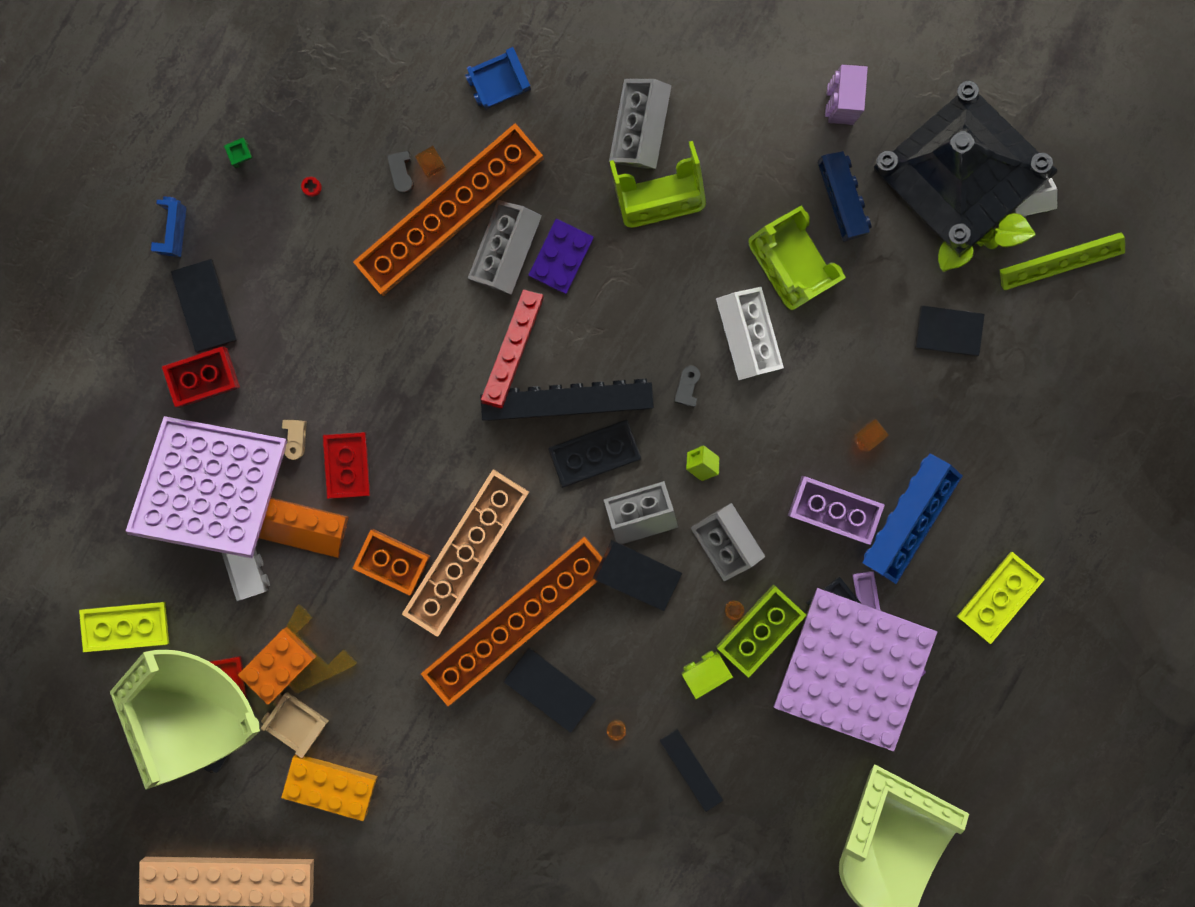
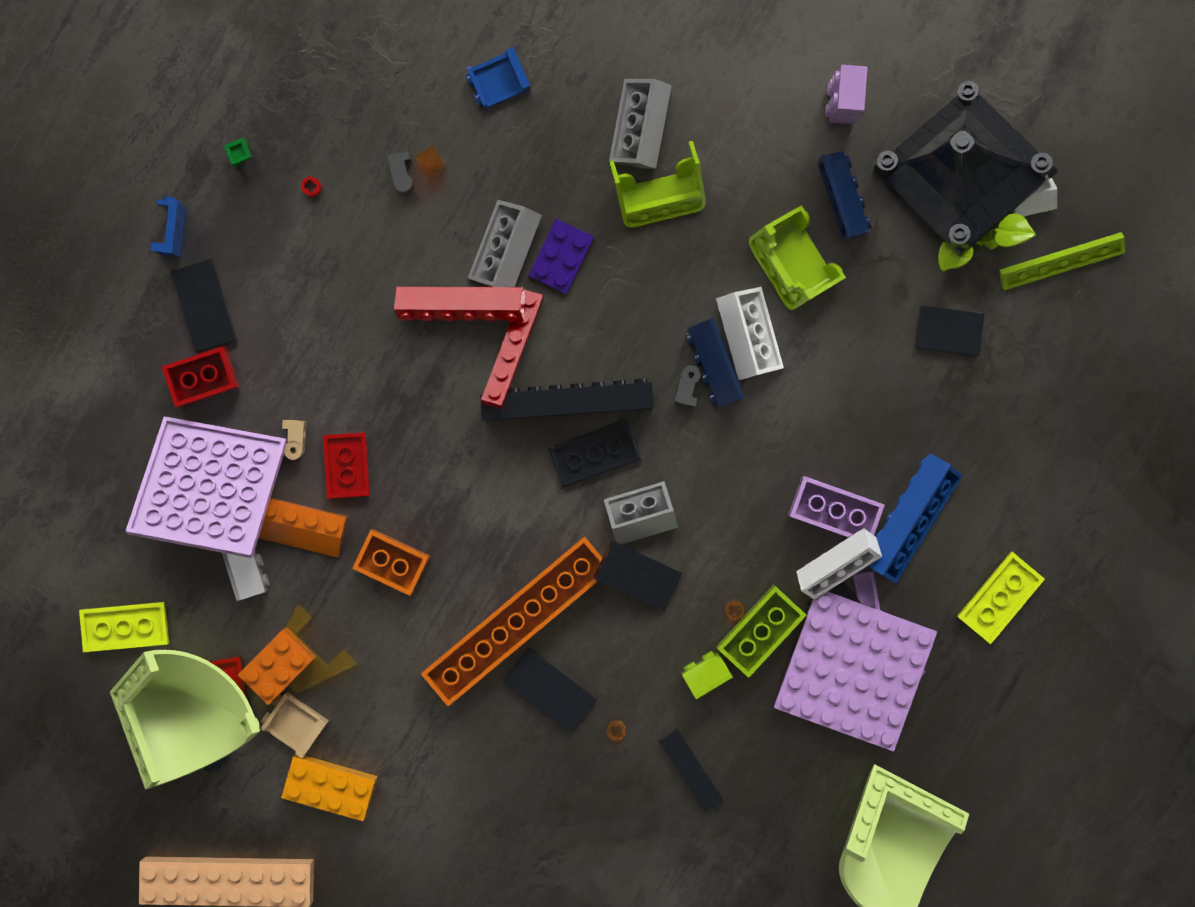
(448, 209): orange brick -> none
(460, 303): none -> brick
(465, 553): light nougat brick -> none
(702, 463): lime panel -> none
(715, 363): none -> dark blue slope
(728, 542): light grey slope -> none
(839, 564): none -> white brick
(870, 435): clear orange brick -> none

